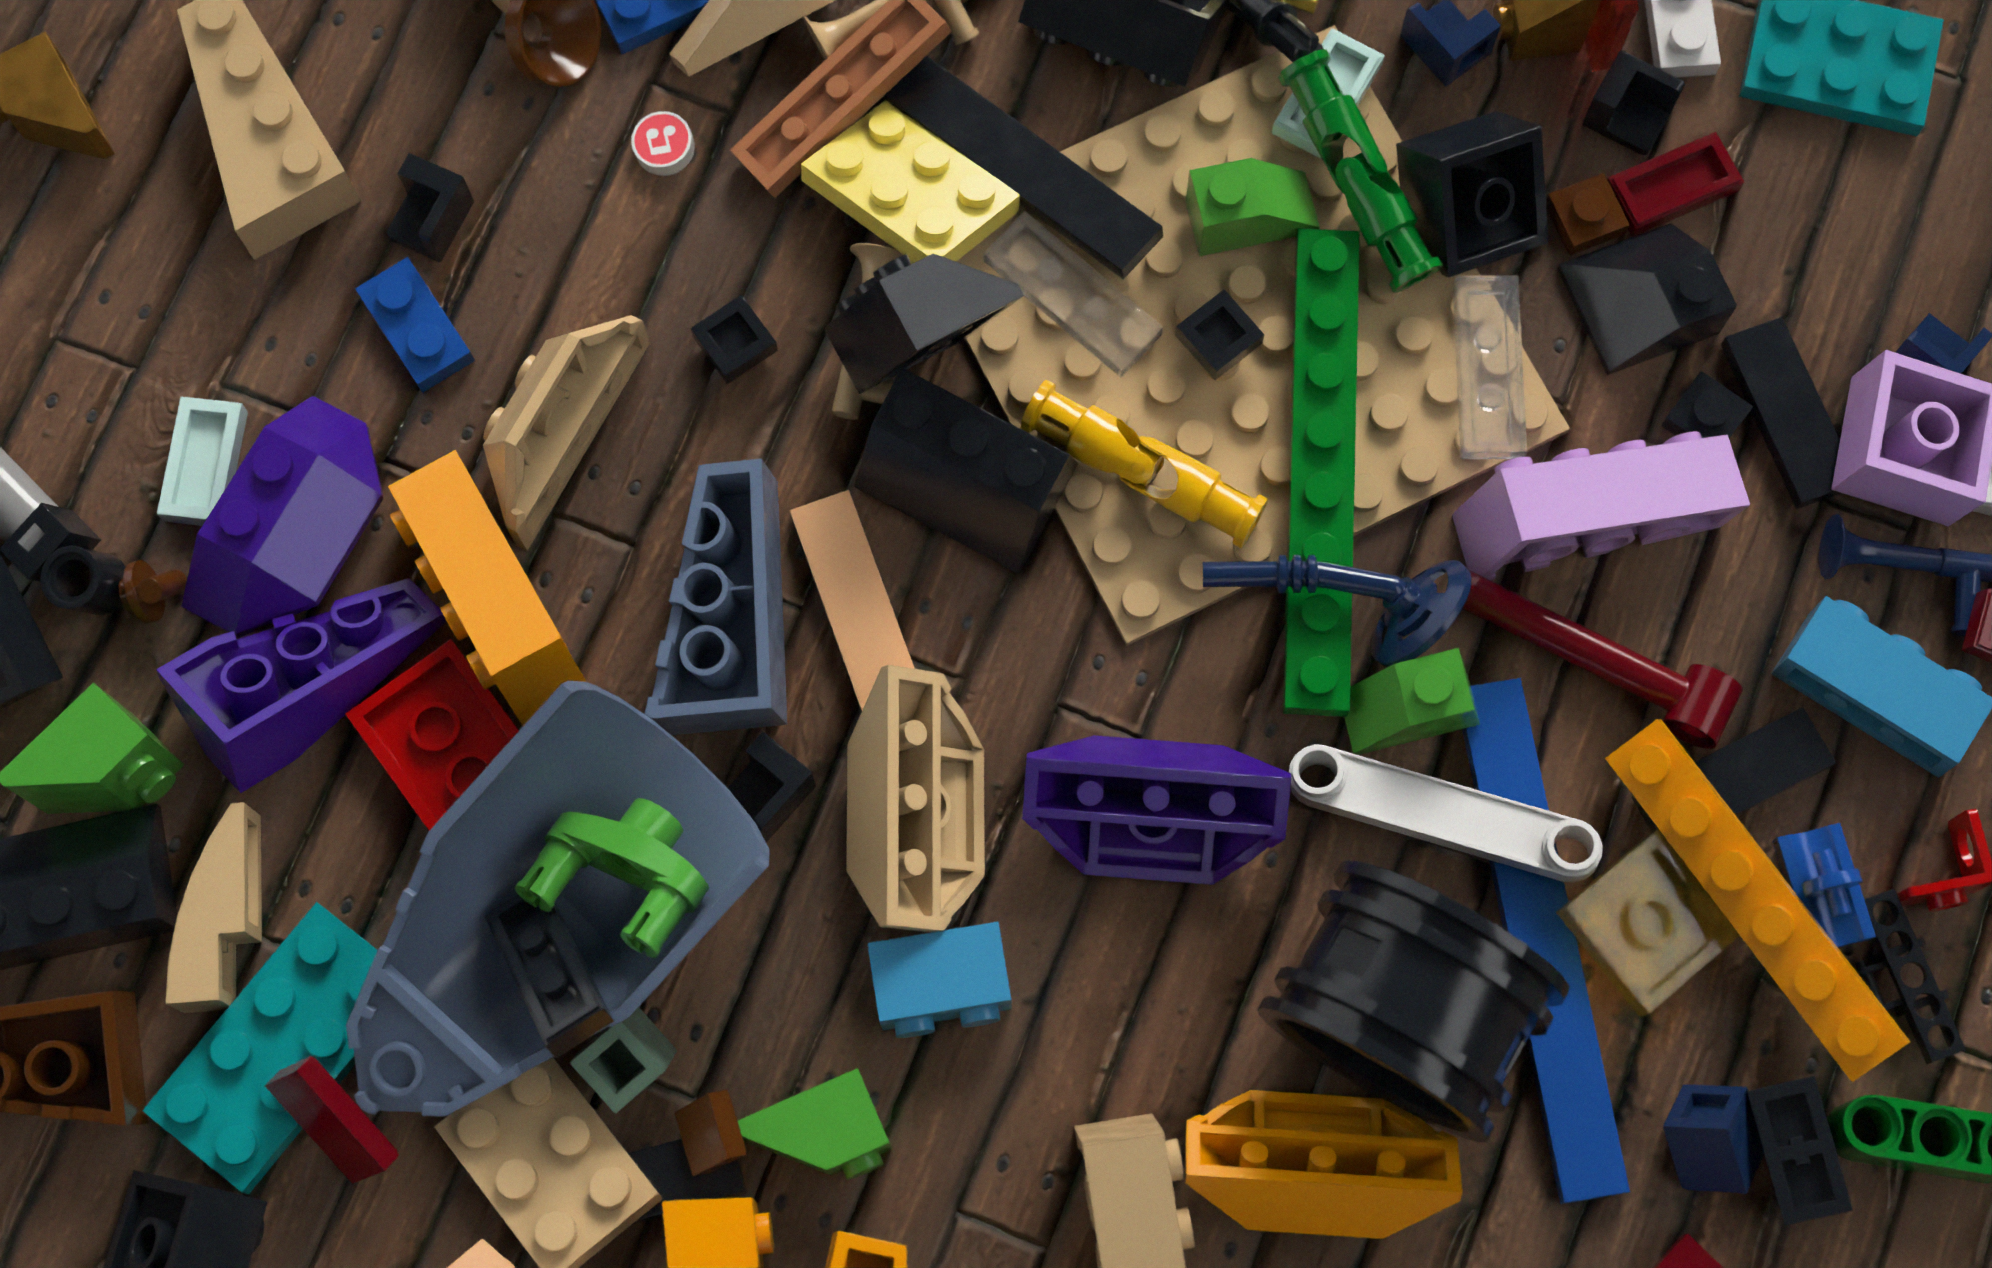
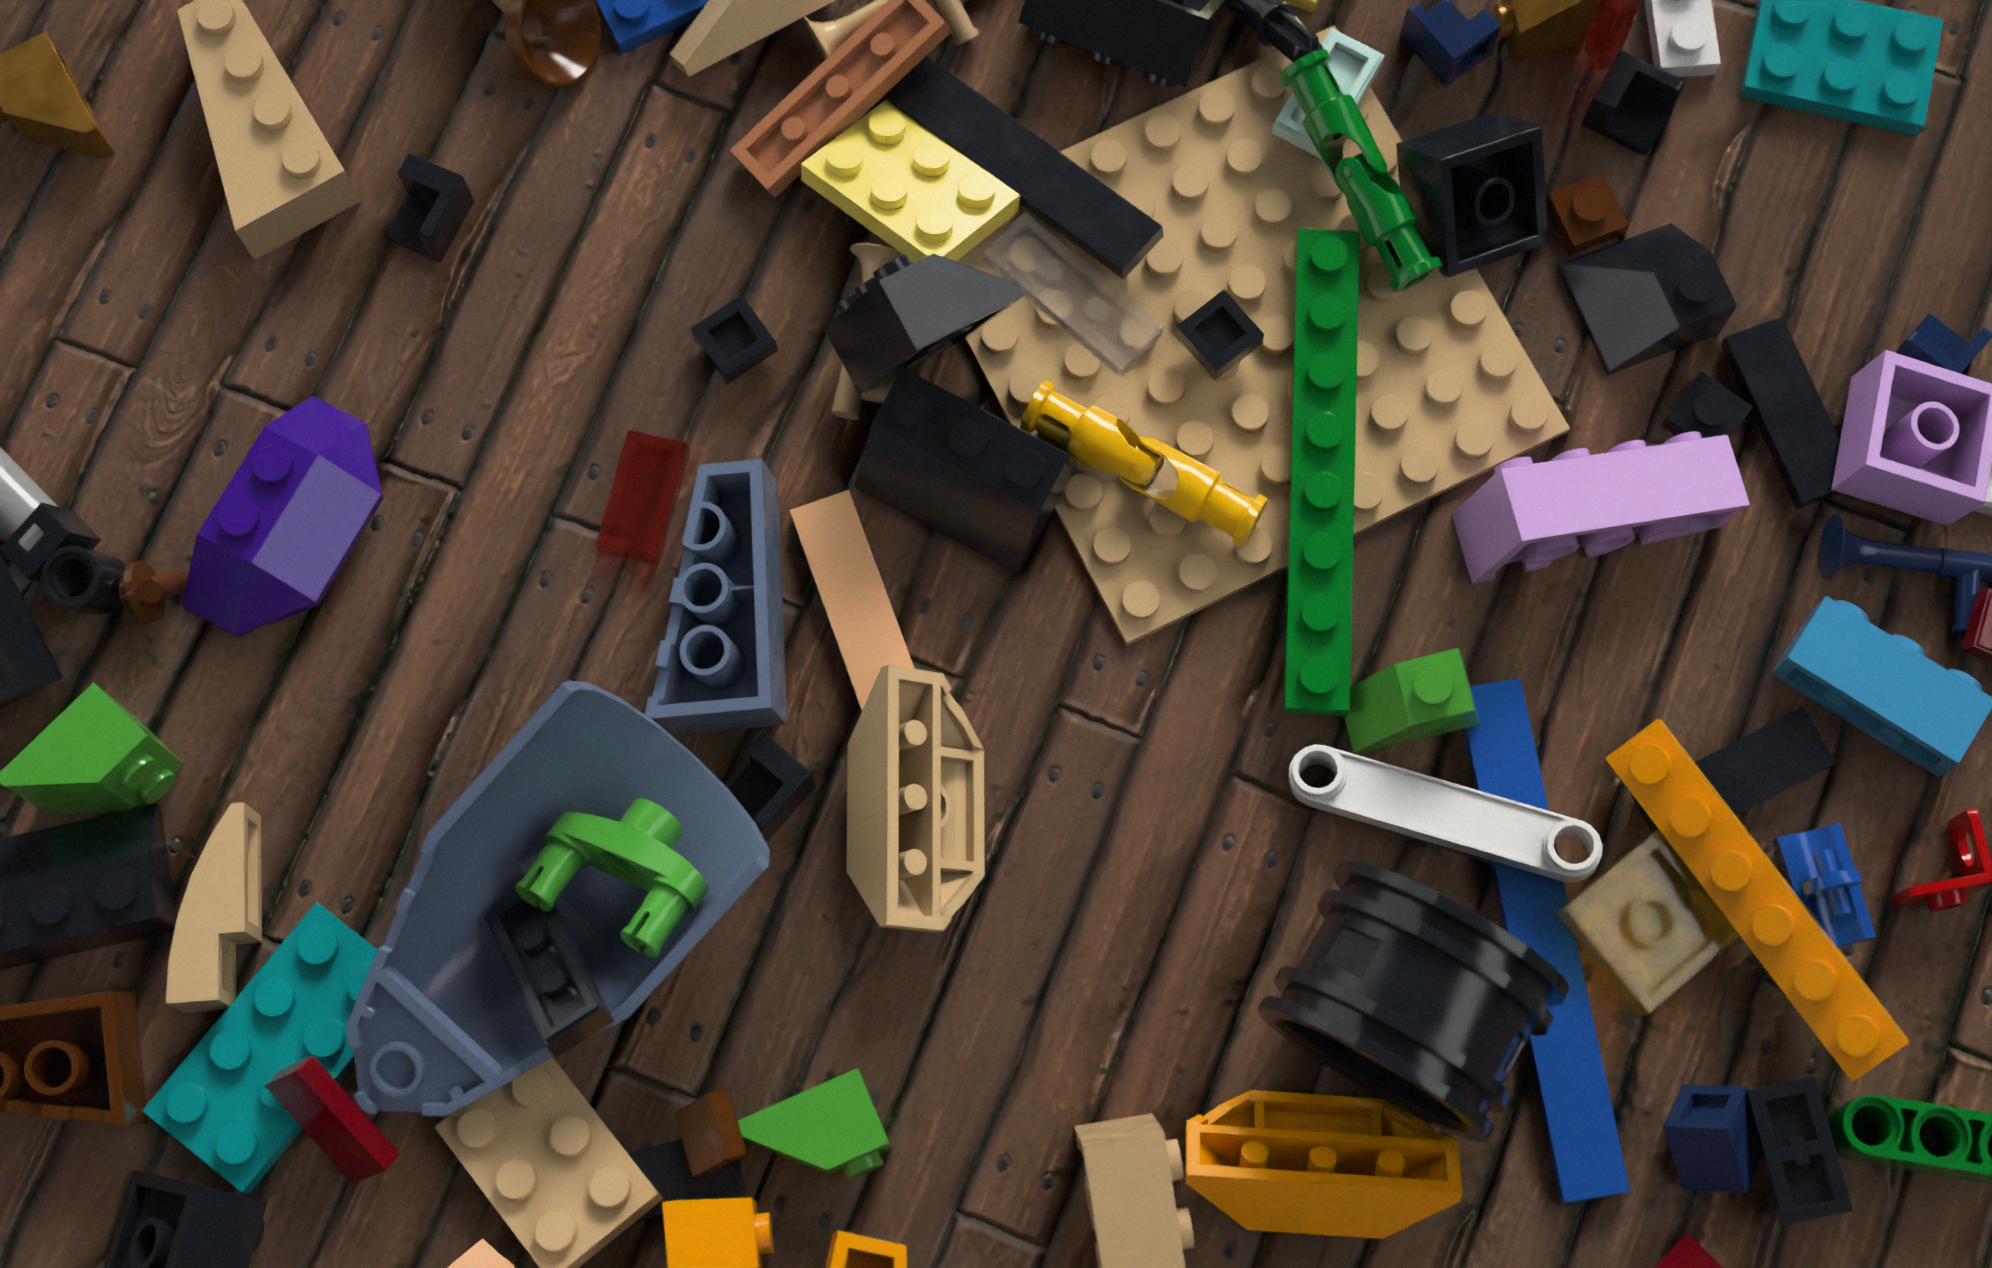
(201, 458): light aqua tile -> none
(278, 691): dark purple wedge -> none
(415, 324): blue plate -> none
(434, 730): red plate -> none
(484, 583): light orange wedge -> none
(555, 417): tan wedge -> none
(624, 1059): sand green brick -> none
(643, 497): none -> clear red tile
(663, 143): tile -> none
(940, 979): dark azure brick -> none
(1155, 807): dark purple wedge -> none
(1247, 204): bright green slope -> none
(1407, 602): dark blue dish -> none
(1489, 367): clear tile -> none
(1675, 183): dark red tile -> none
(1695, 703): dark red piece -> none
(1907, 1004): black piece -> none

